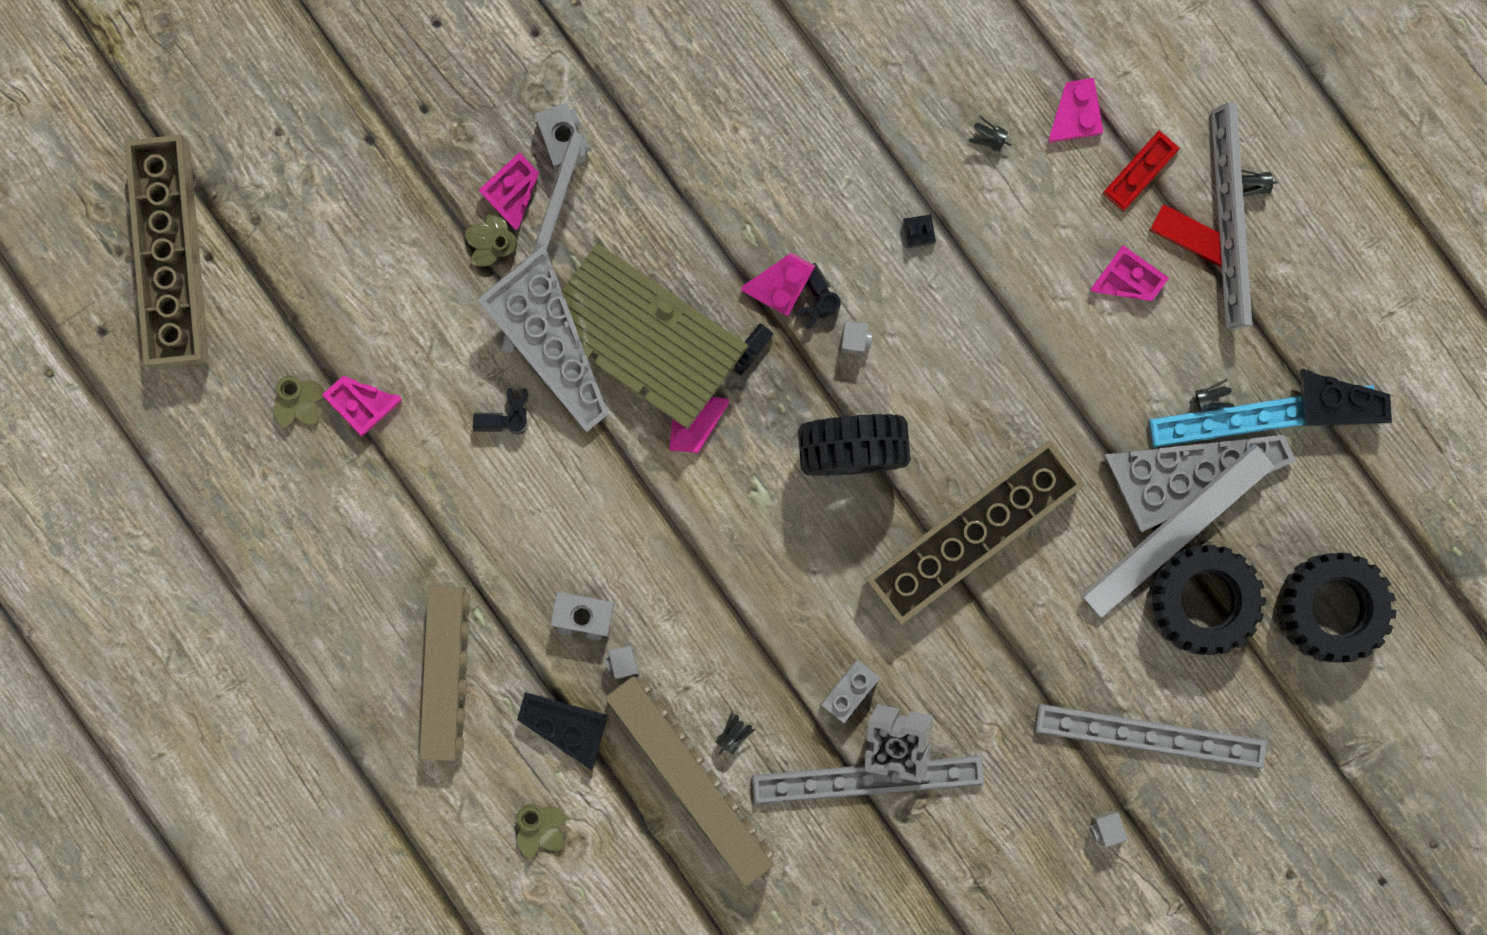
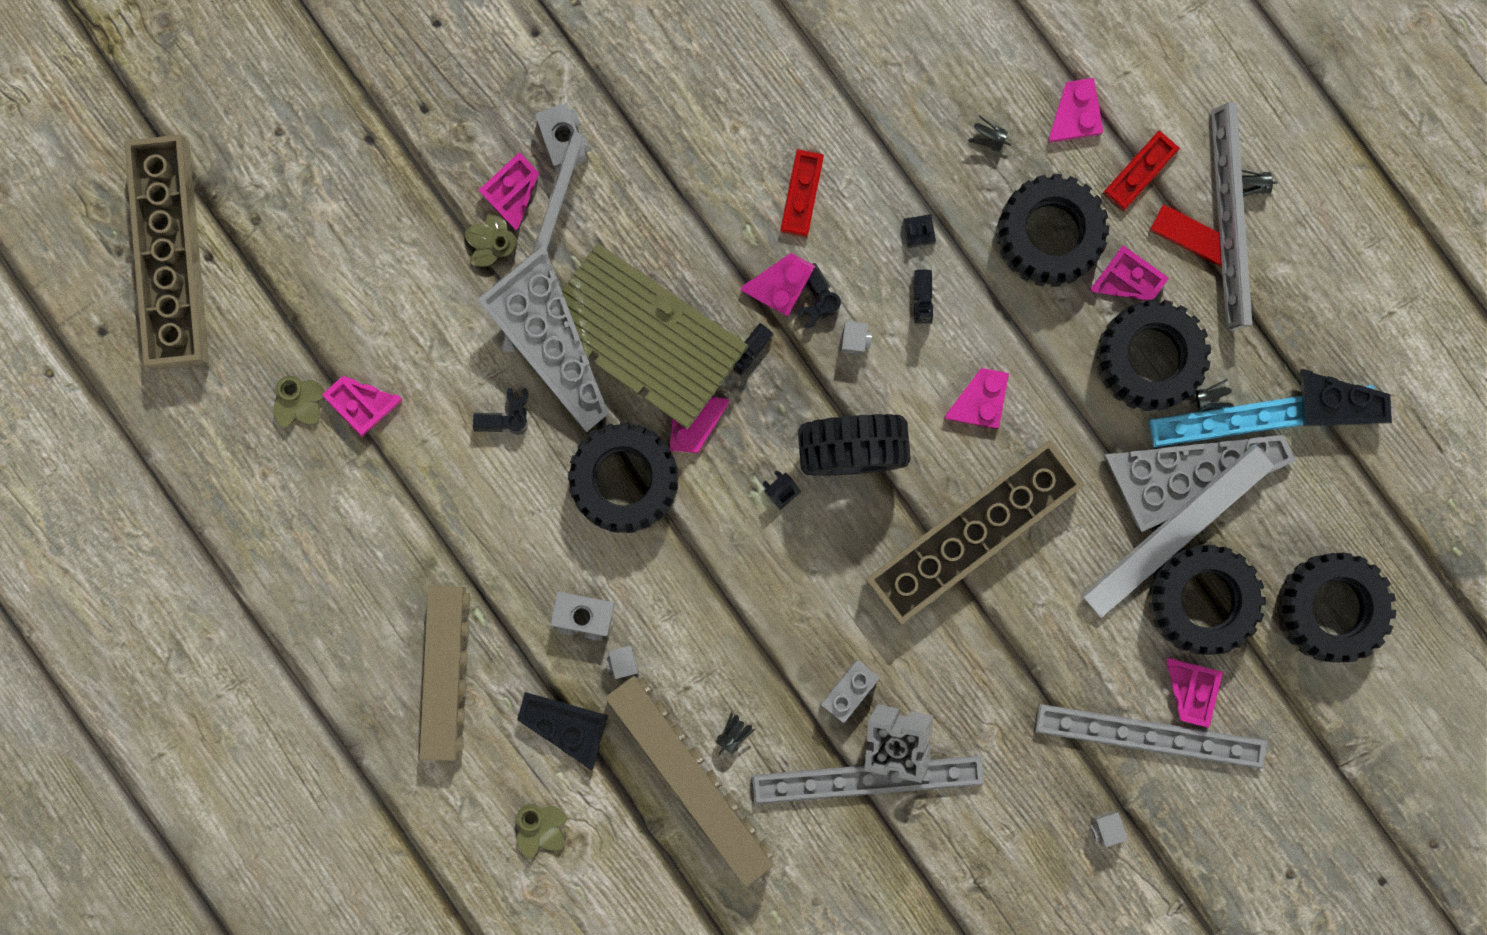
(623, 439): none -> black tyre
(782, 490): none -> black tile
(802, 193): none -> red tile
(923, 295): none -> black bar
(981, 400): none -> dark pink wing
(1074, 200): none -> black tyre
(1184, 334): none -> black tyre
(1194, 691): none -> dark pink wing

